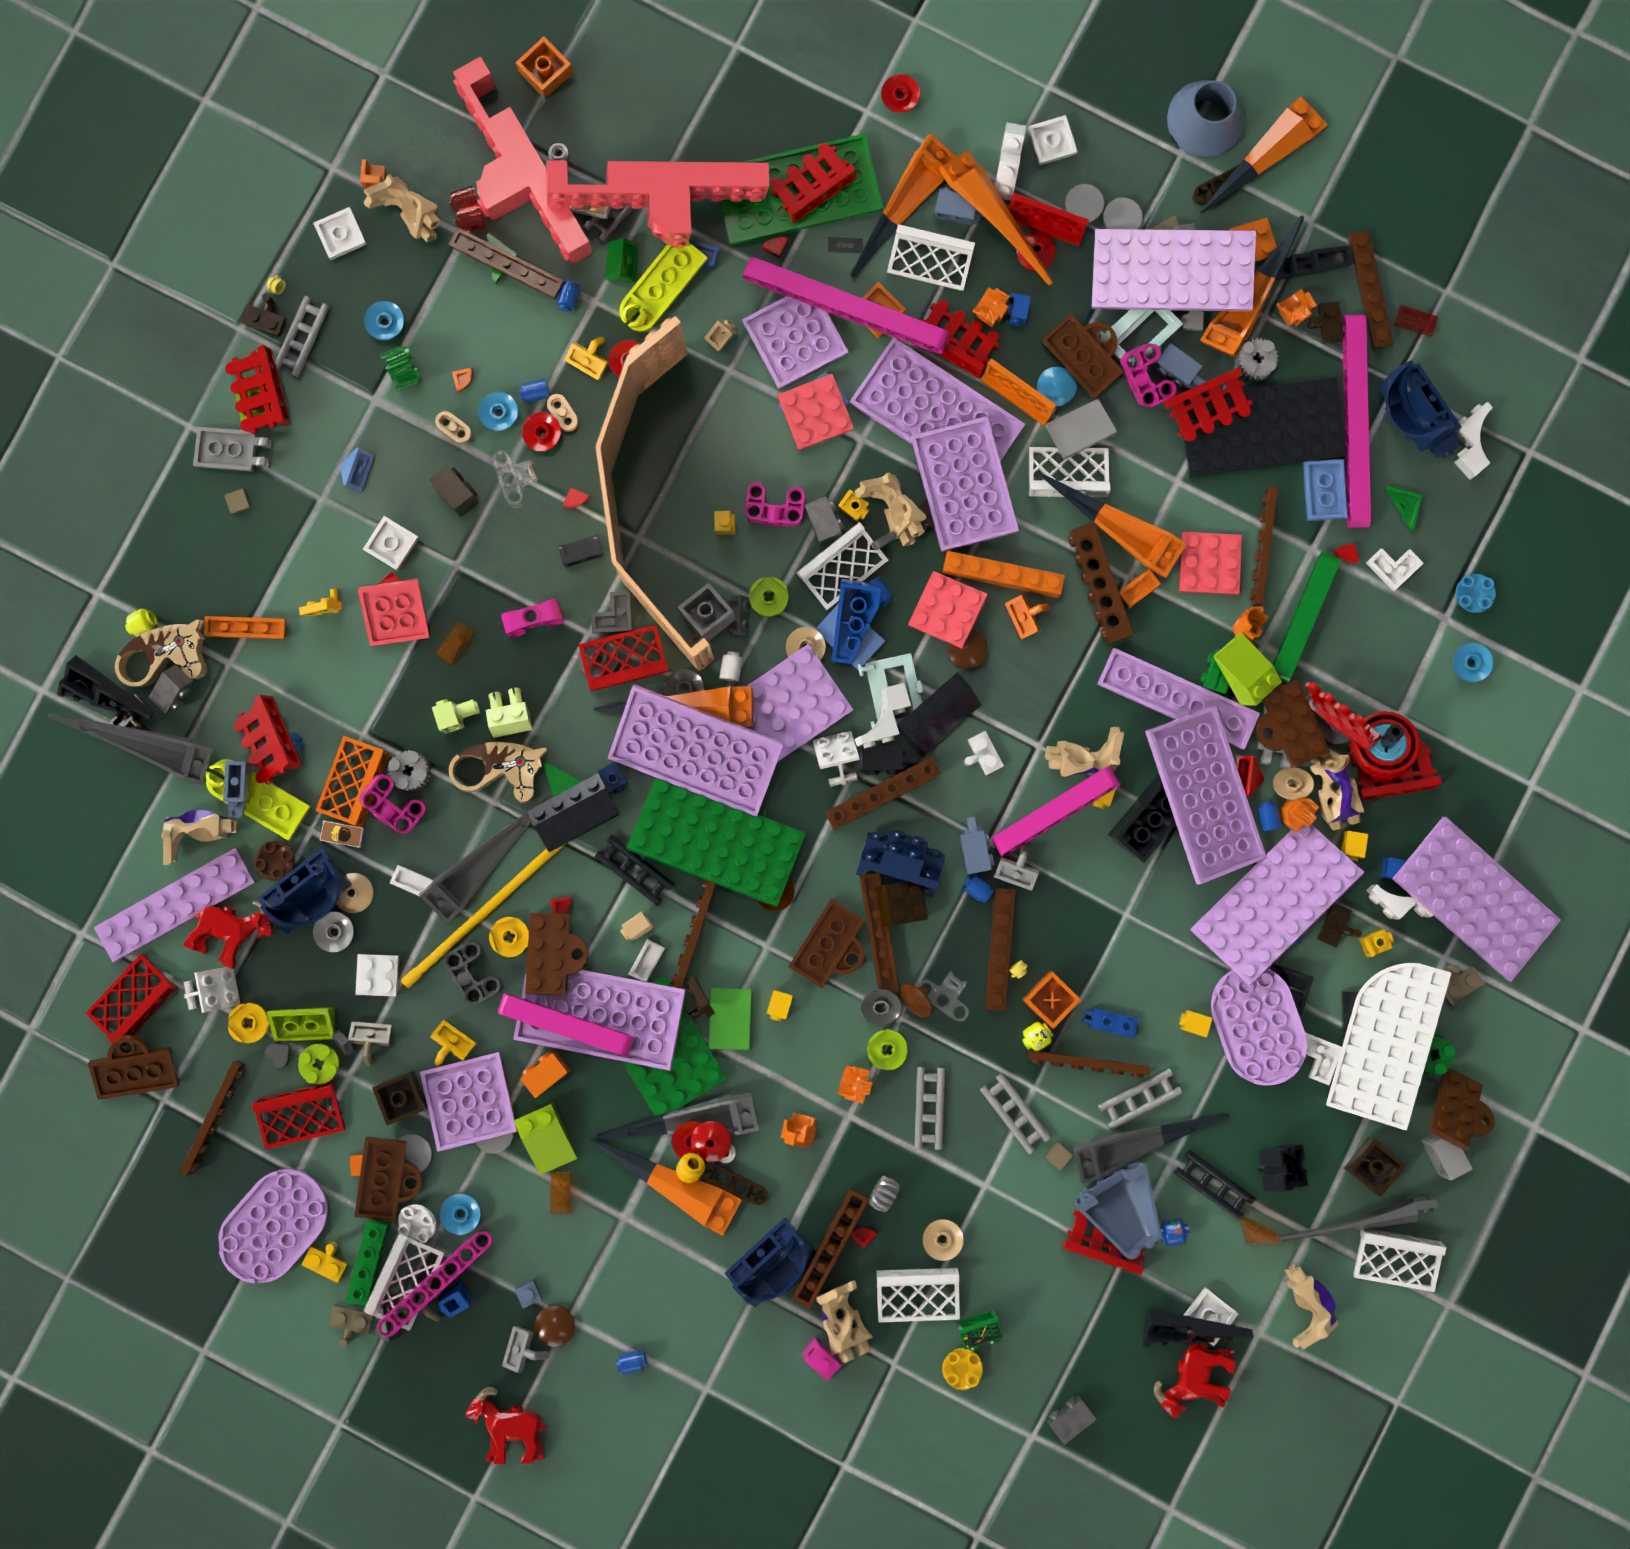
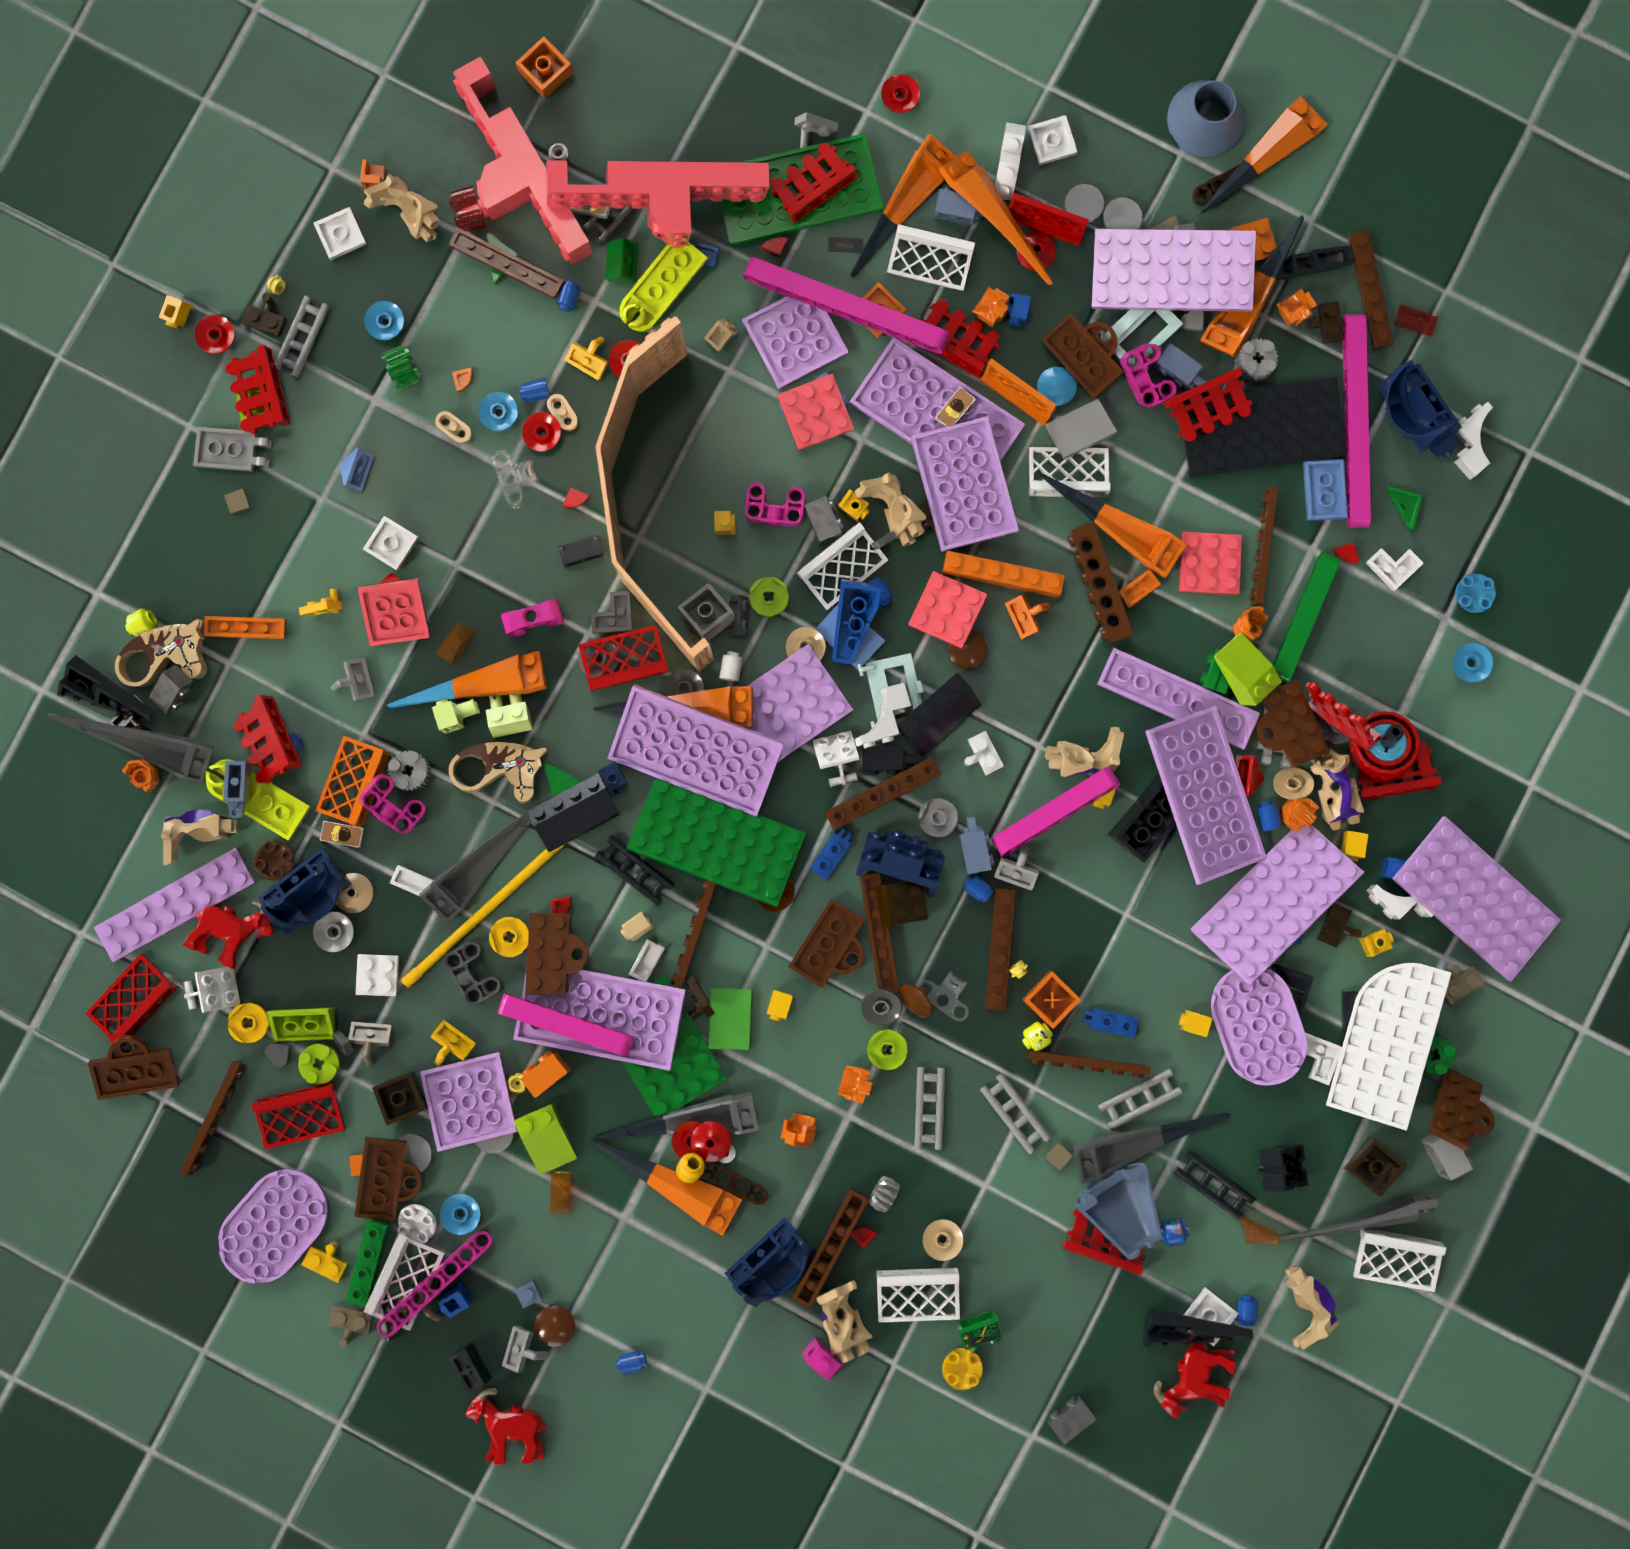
(143, 774): none -> orange hair
(175, 312): none -> yellow brick
(208, 328): none -> red dish
(357, 679): none -> light grey plate
(451, 487): dark brown brick -> none
(470, 1368): none -> black hinge
(508, 677): none -> orange plate
(512, 1083): none -> light yellow plate
(811, 122): none -> light grey plate
(831, 853): none -> blue hinge
(938, 817): none -> light grey tile
(955, 408): none -> medium nougat tile
(1247, 1310): none -> blue brick

